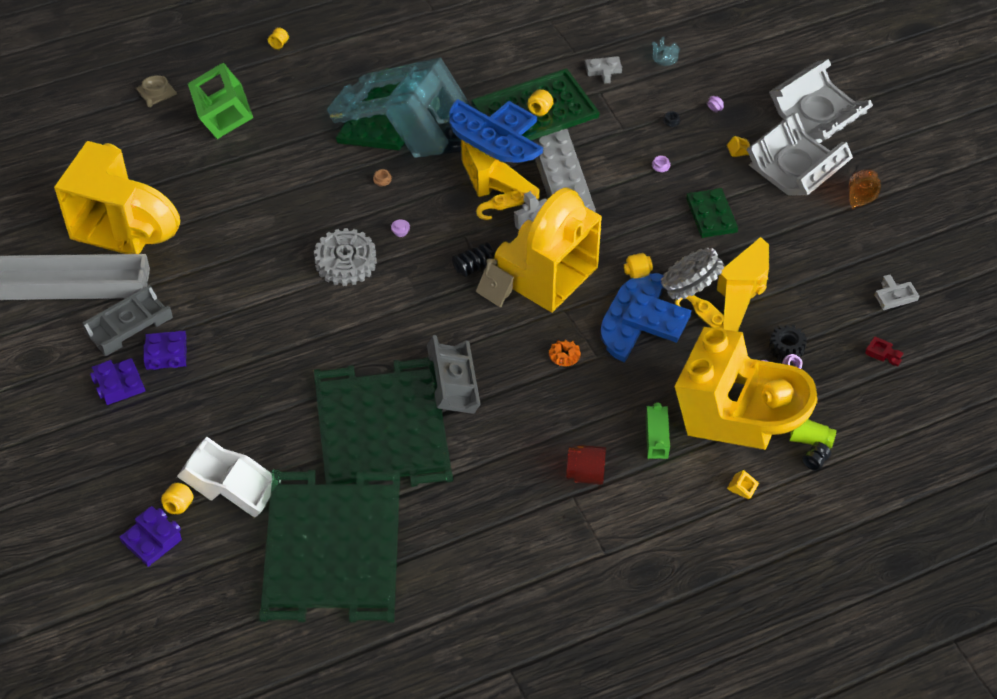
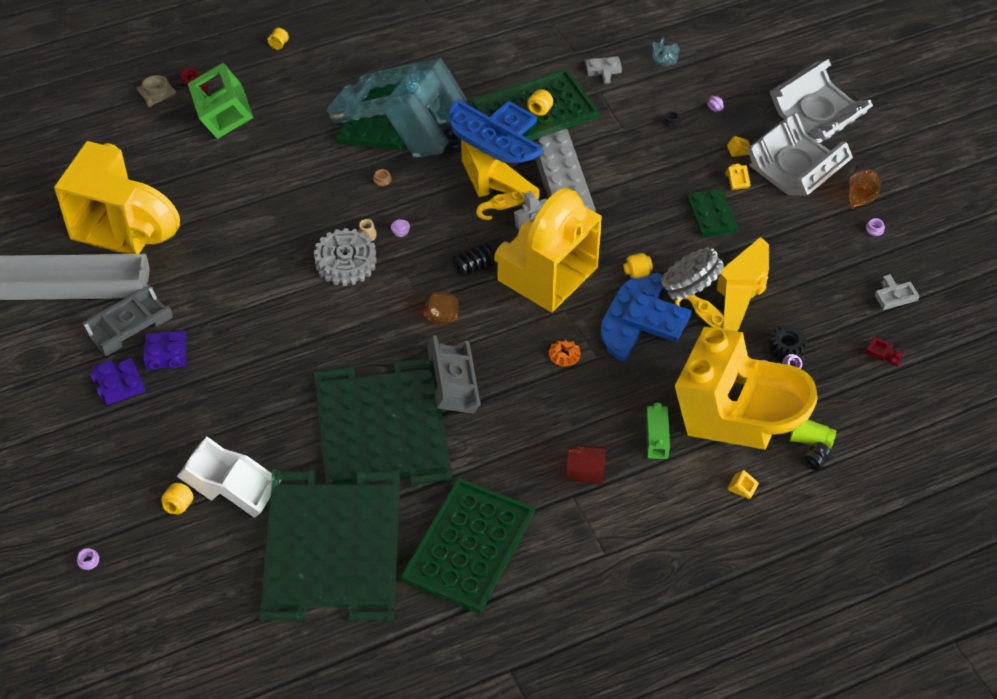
(87, 554): none -> lavender plate
(151, 535): dark purple plate -> none
(191, 74): none -> dark red plate
(368, 228): none -> tan piece
(441, 308): none -> clear orange helmet
(468, 545): none -> dark green plate
(495, 283): dark tan hat -> none
(661, 164): lavender plate -> none
(738, 176): none -> yellow bracket
(777, 393): yellow head -> none
(875, 227): none -> lavender plate

